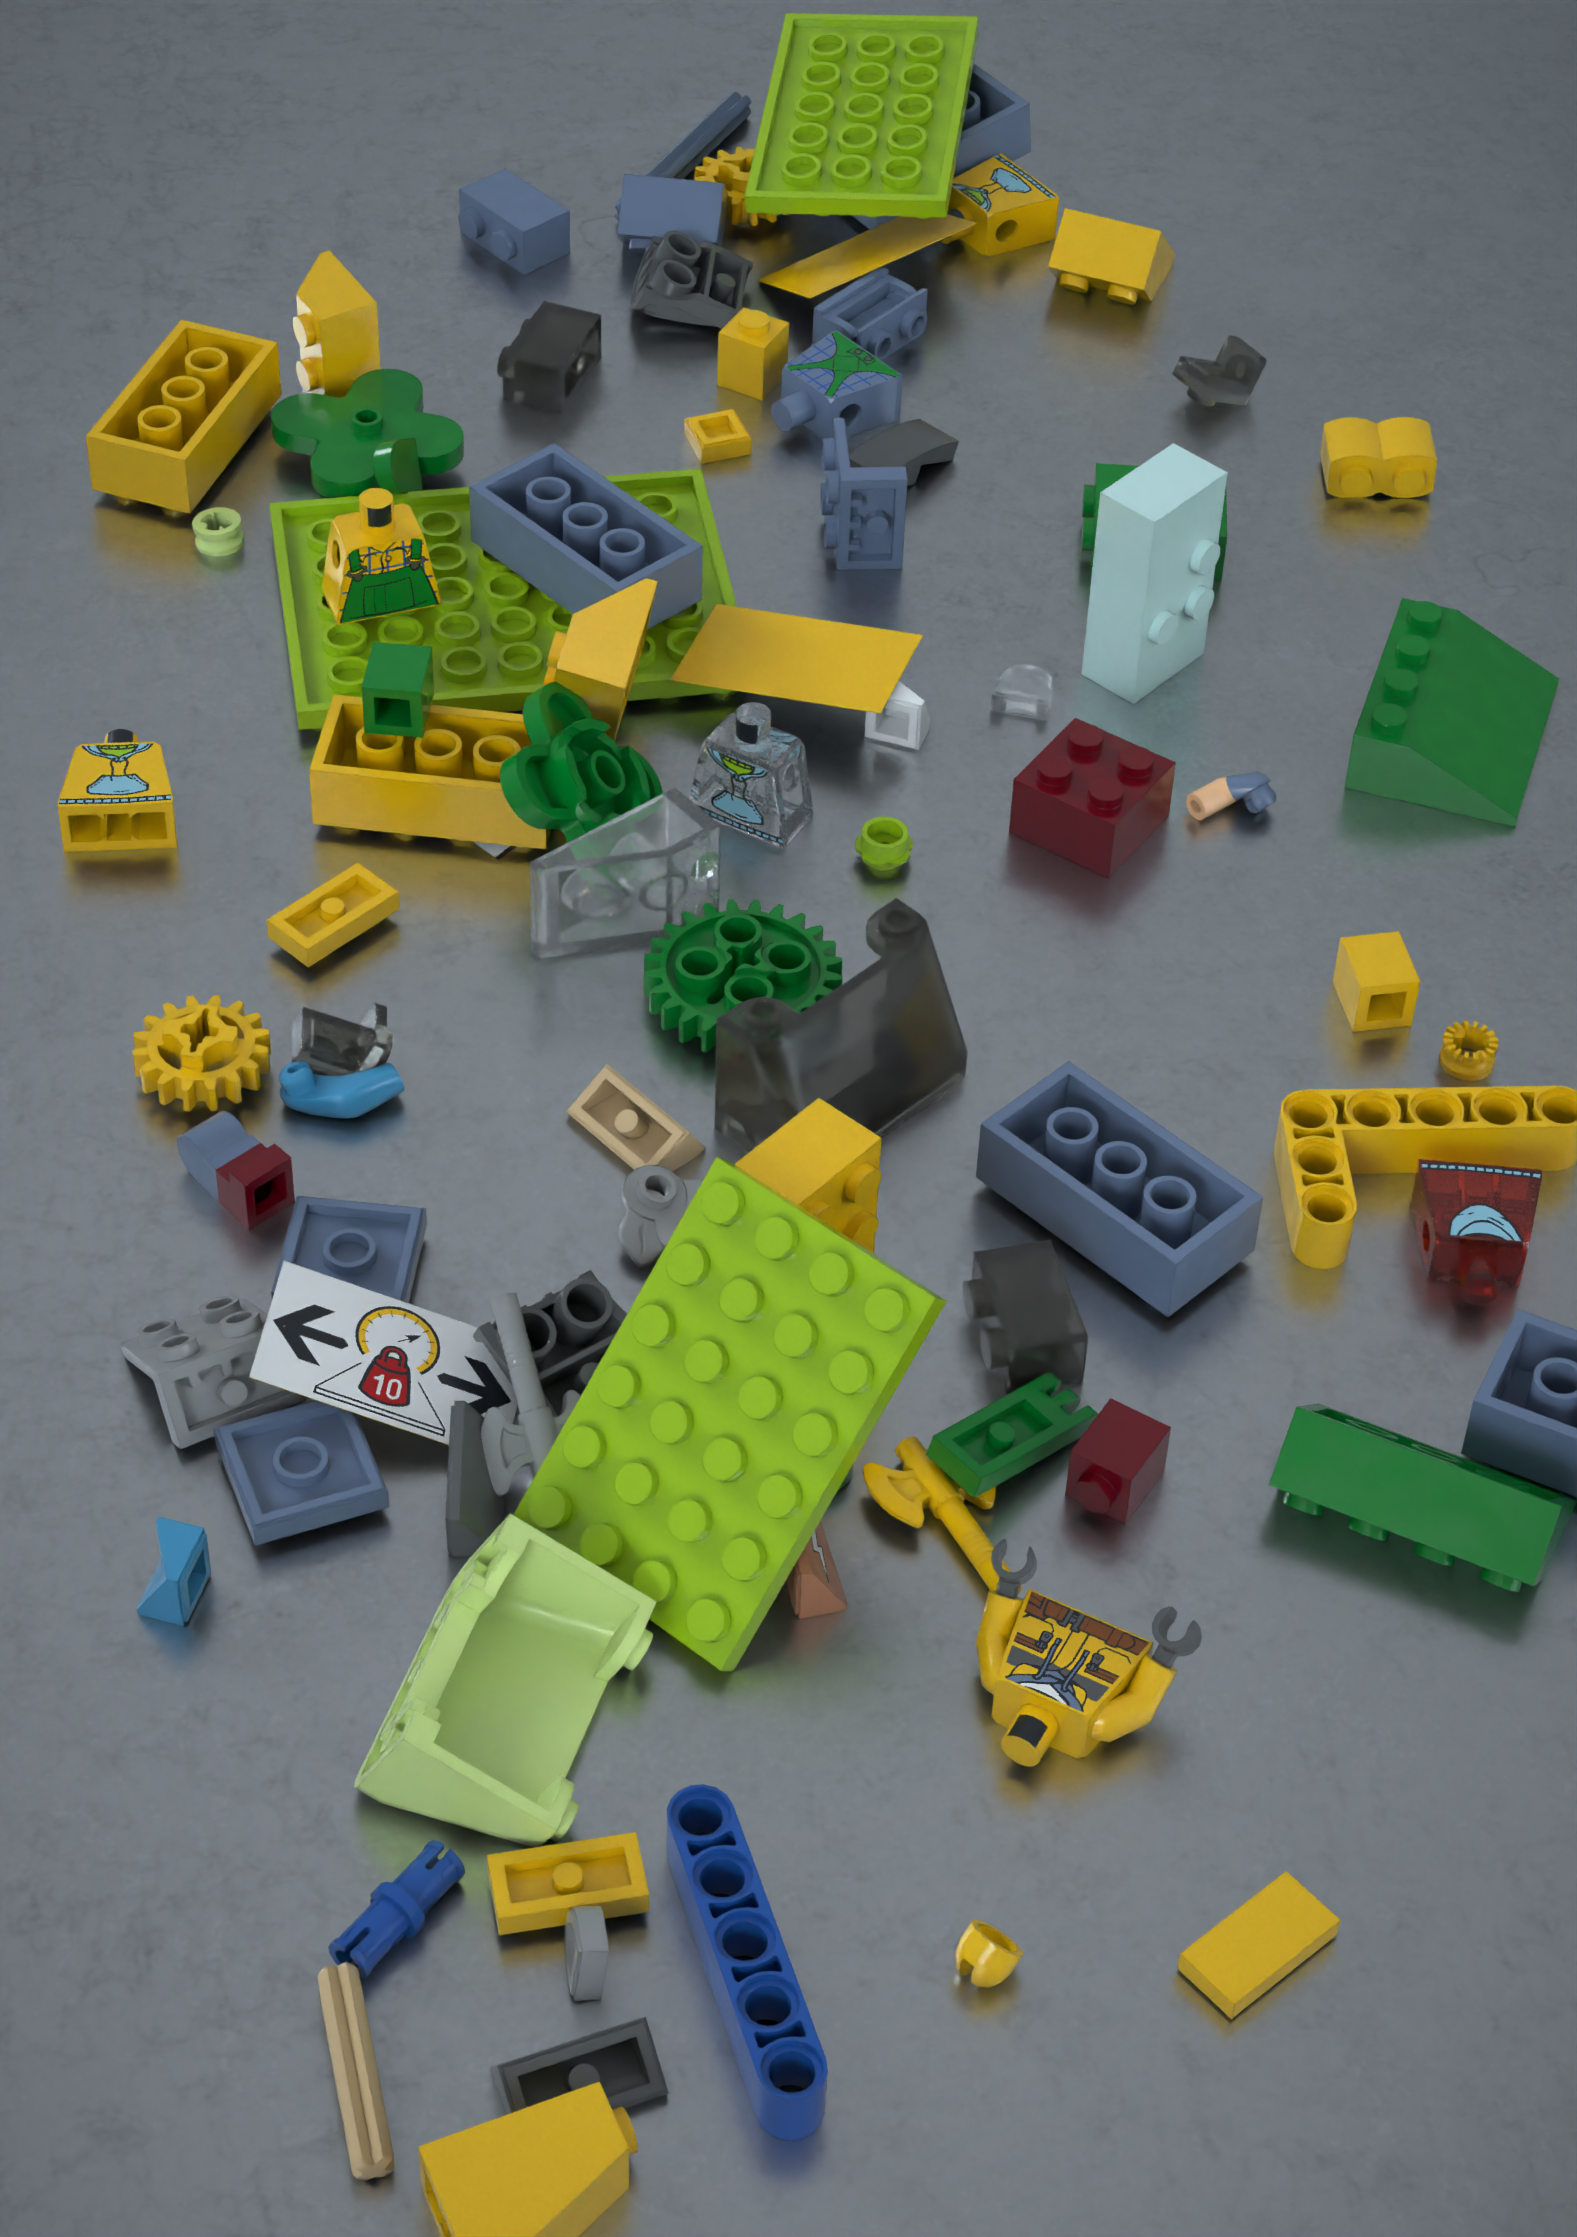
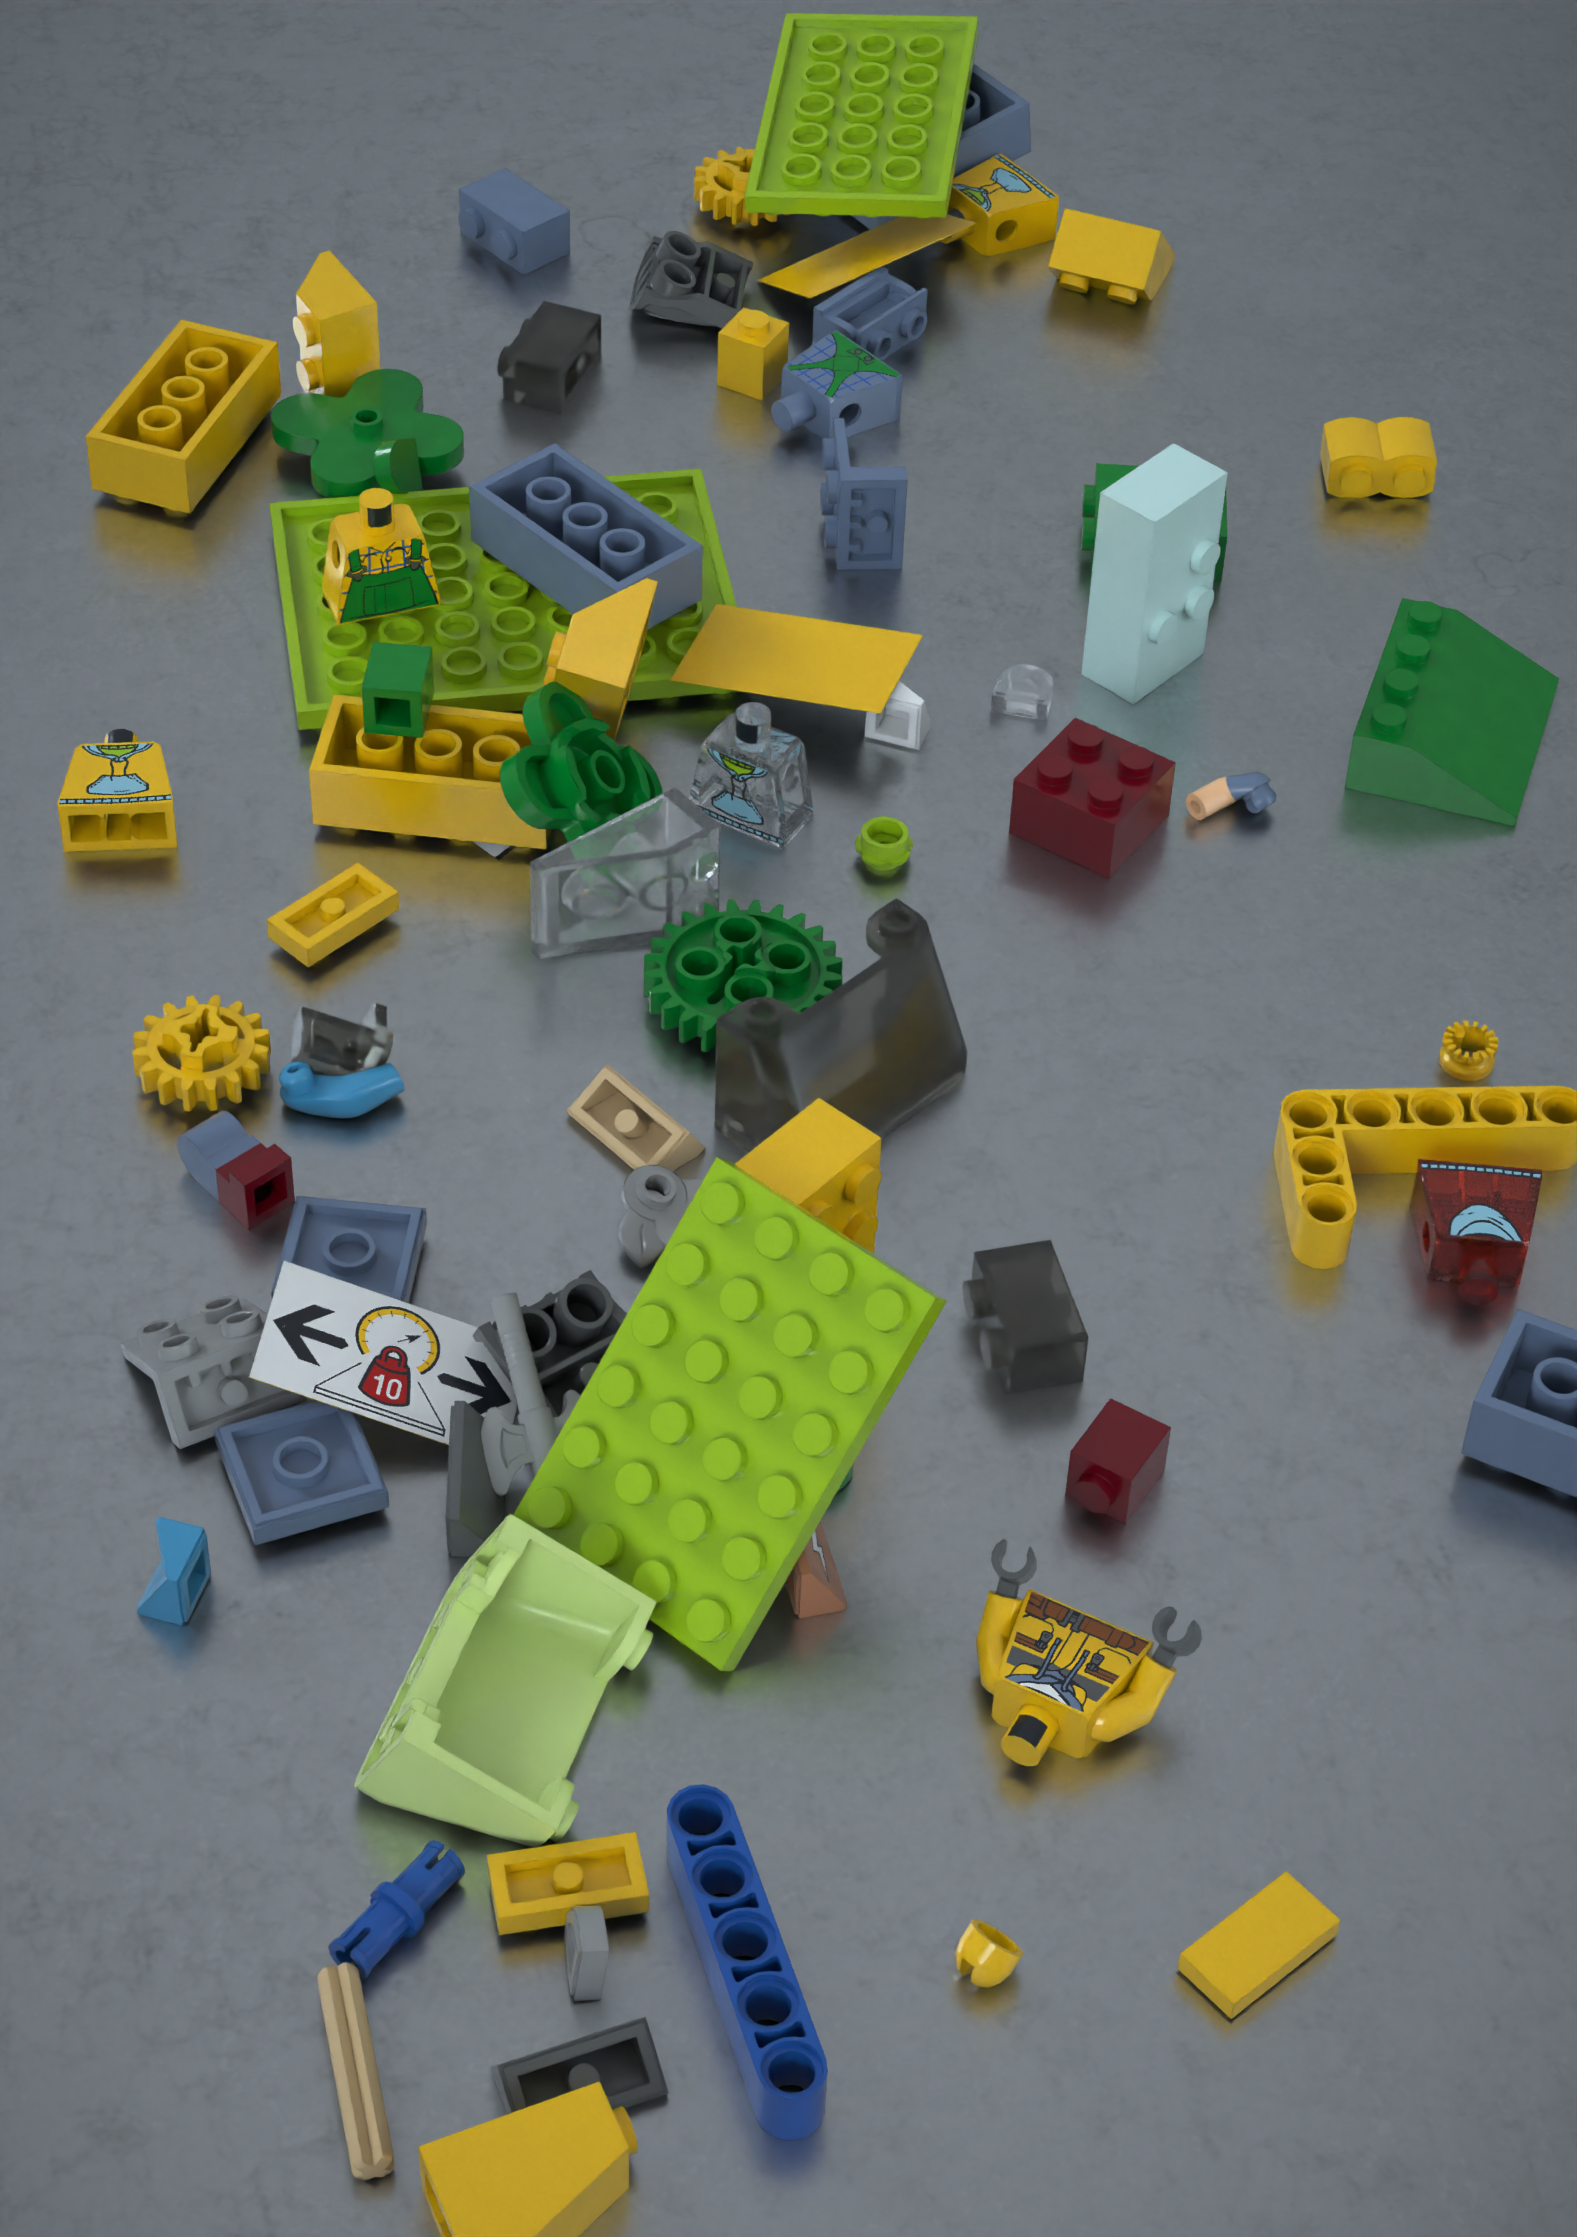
(218, 531): yellowish green bush -> none
(663, 204): sand blue brick -> none
(701, 140): sand blue axle -> none
(717, 436): yellow tile -> none
(906, 446): dark grey slope -> none
(927, 1486): yellow piece -> none
(1010, 1434): green hinge -> none
(1118, 1188): sand blue brick -> none
(1227, 378): clear smoke bracket -> none
(1376, 981): yellow brick -> none
(1421, 1494): green slope -> none

